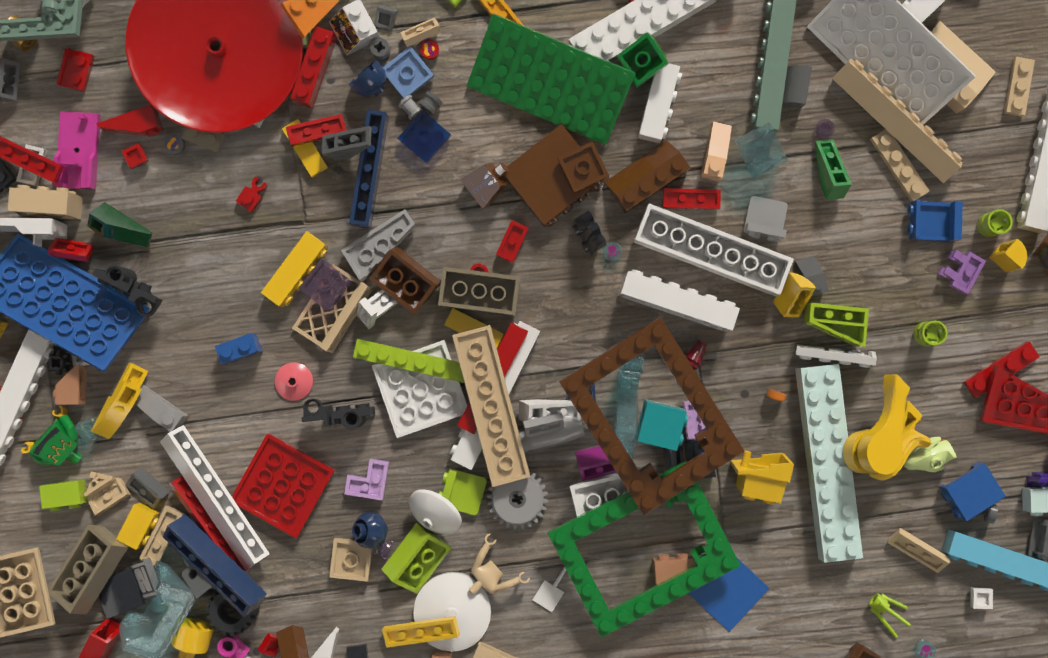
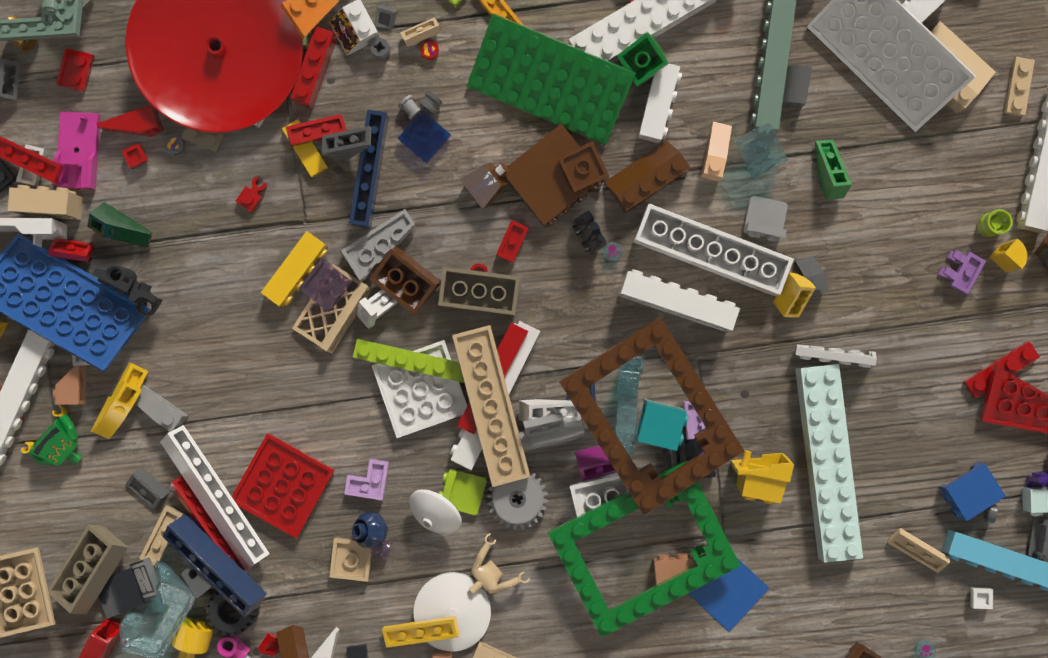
(54, 362): black gear -> none
(63, 494): lime brick -> none
(84, 429): clear light blue tile -> none
(105, 492): tan slope -> none
(138, 526): yellow brick -> none
(238, 348): blue brick -> none
(303, 383): coral dish -> none
(333, 417): black plate -> none
(370, 80): dark blue cylinder -> none
(408, 72): medium blue plate -> none
(416, 558): lime slope -> none
(461, 323): yellow tile -> none
(549, 594): white piece -> none
(691, 198): red plate -> none
(696, 354): dark red cone -> none
(776, 395): orange tile -> none
(825, 128): plate -> none
(839, 321): lime wedge -> none
(879, 603): lime plant -> none
(888, 444): yellow animal -> none
(897, 120): tan brick -> none
(899, 165): tan plate -> none
(930, 333): lime wheel -> none
(931, 458): yellowish green animal -> none
(935, 221): blue panel -> none

